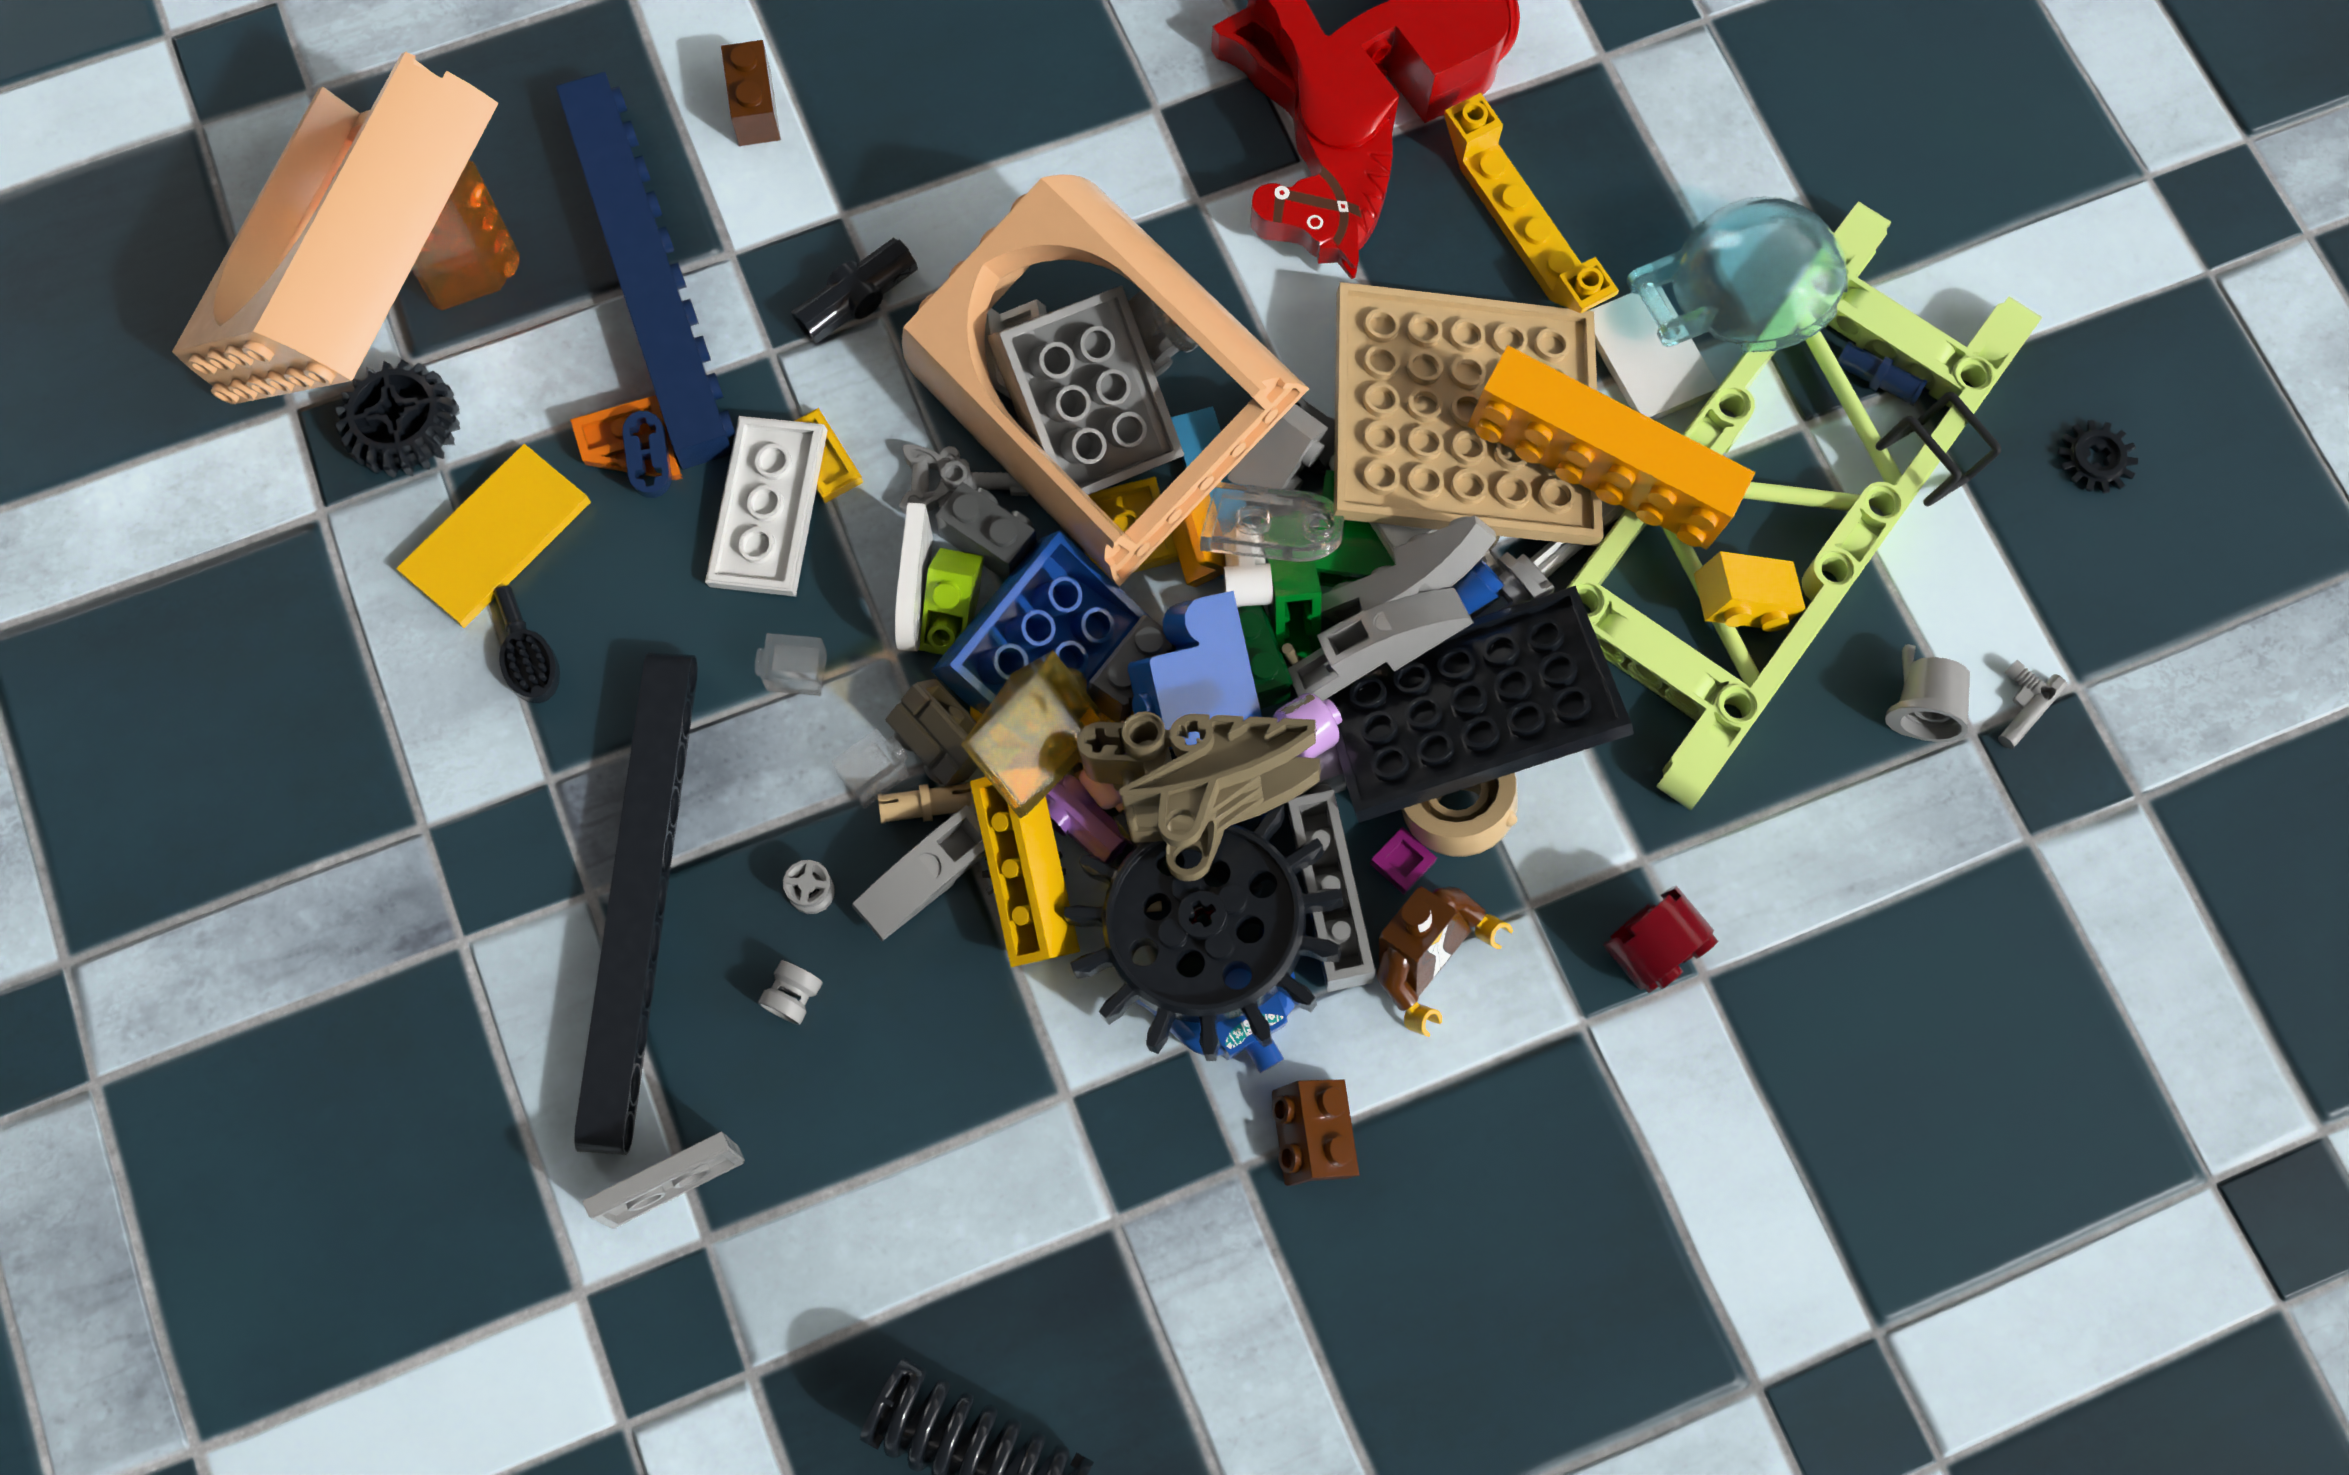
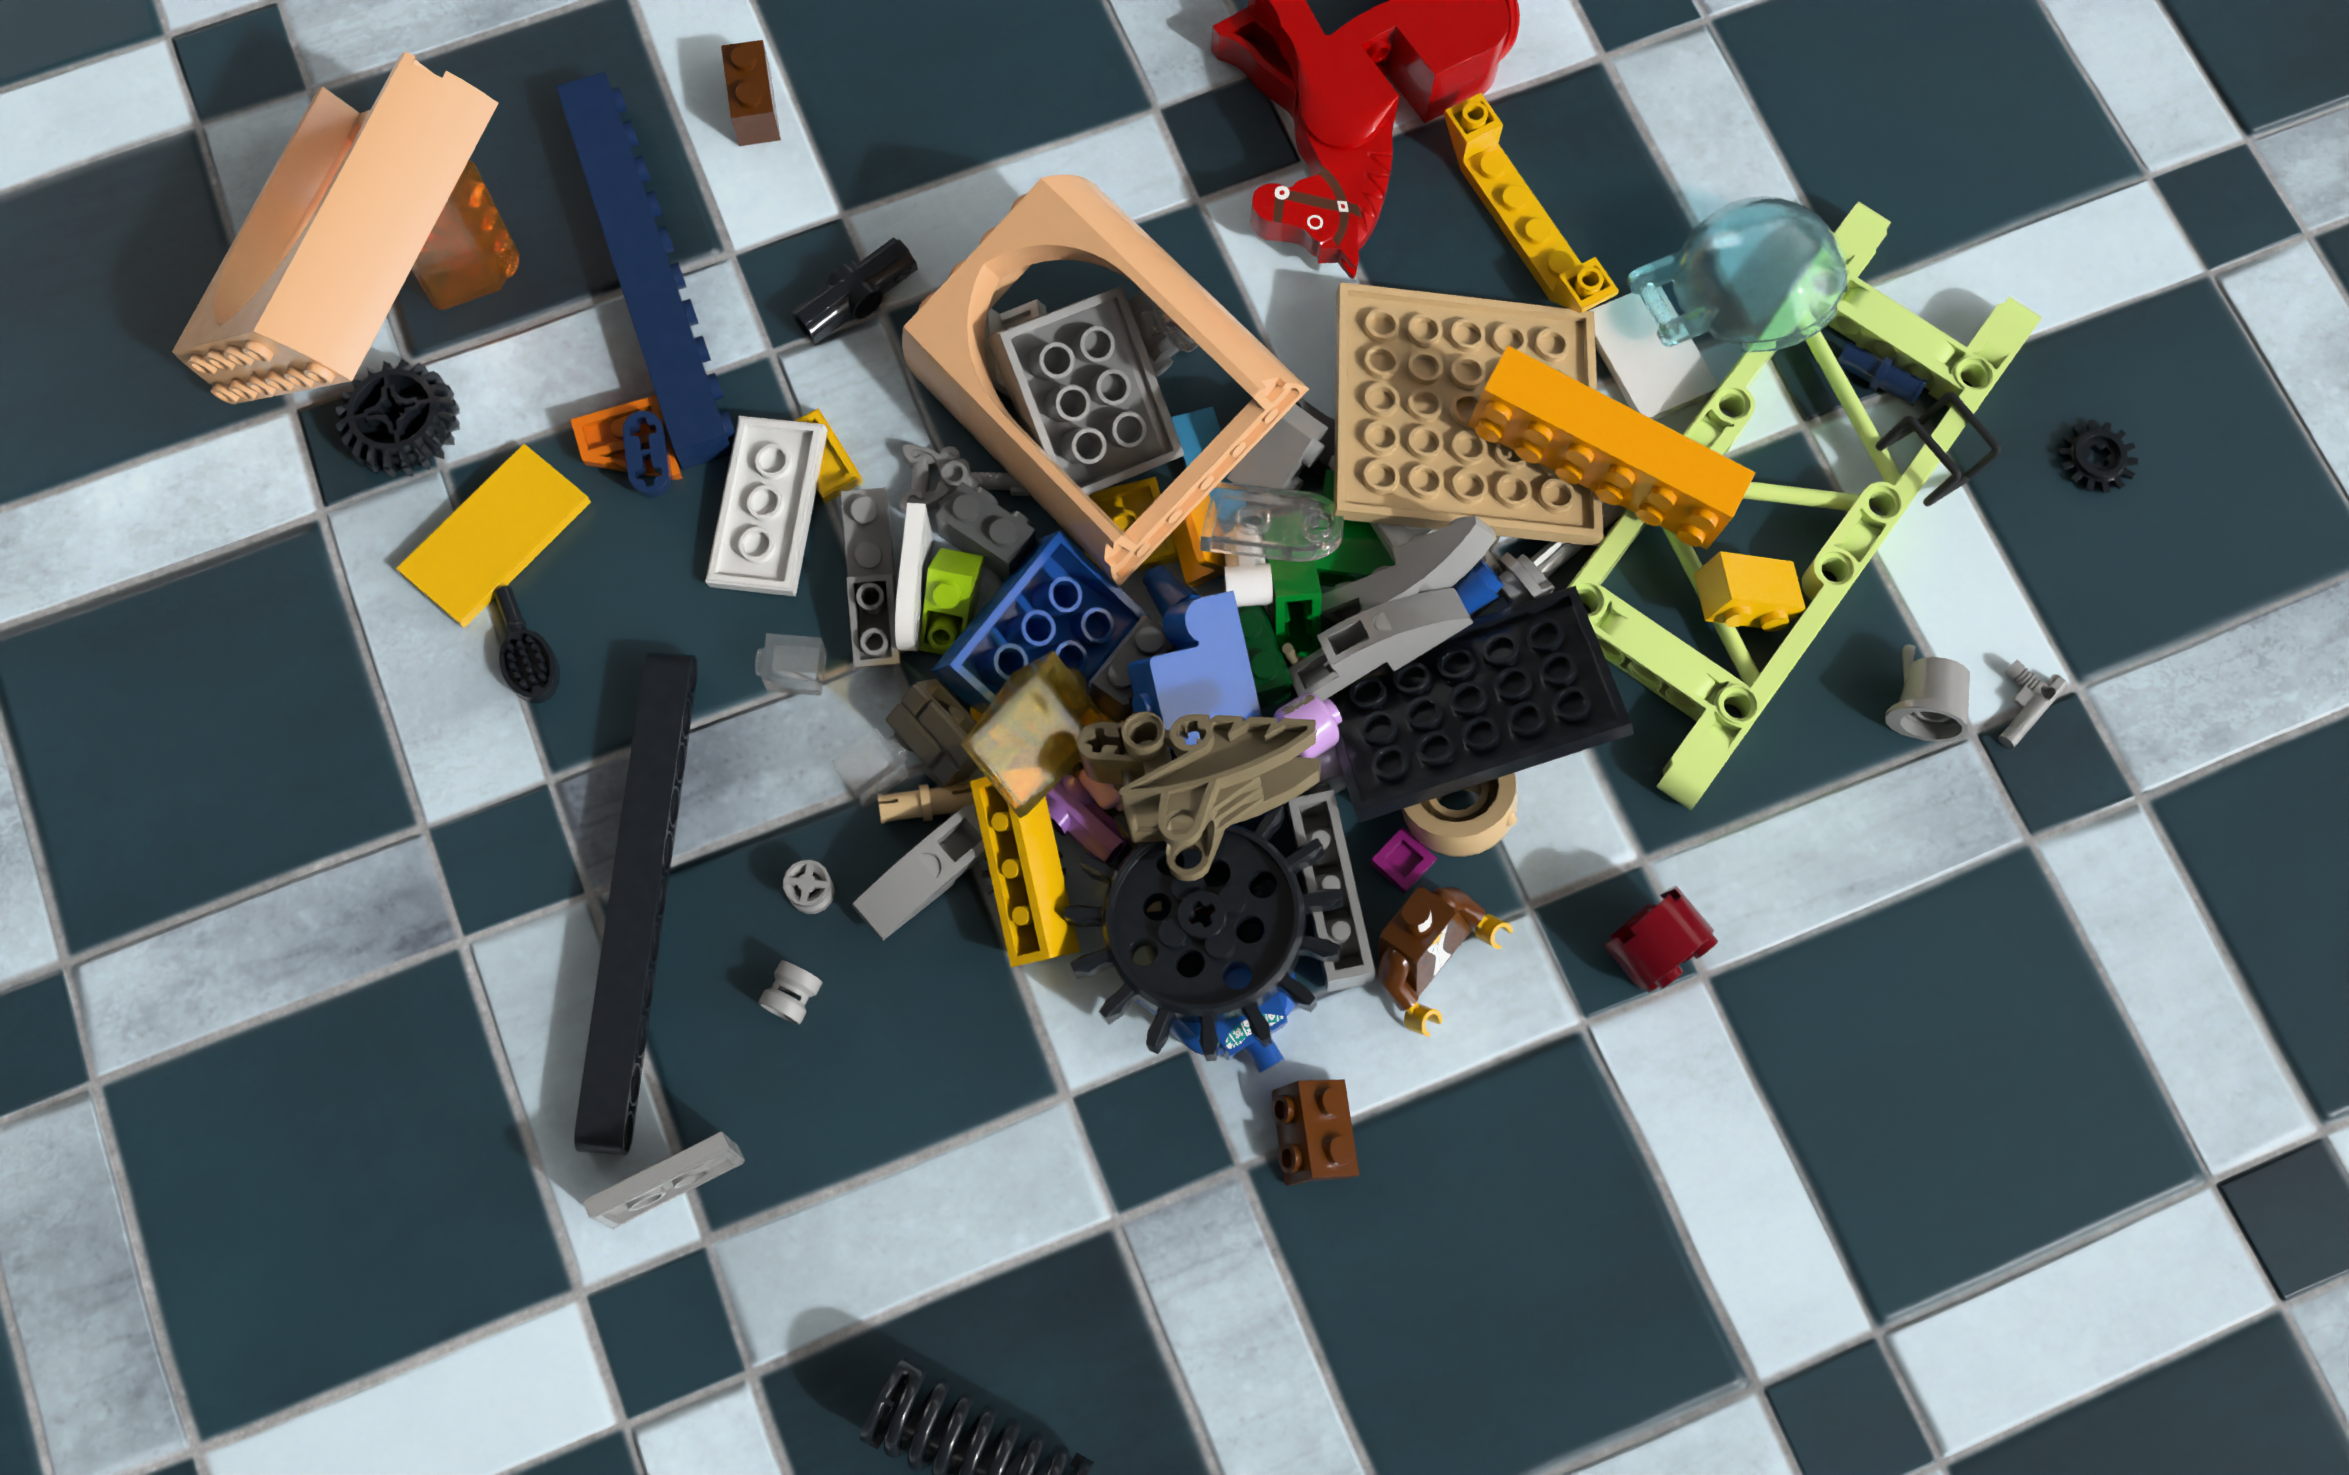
(870, 577): none -> light grey slope
(1166, 589): none -> blue cone

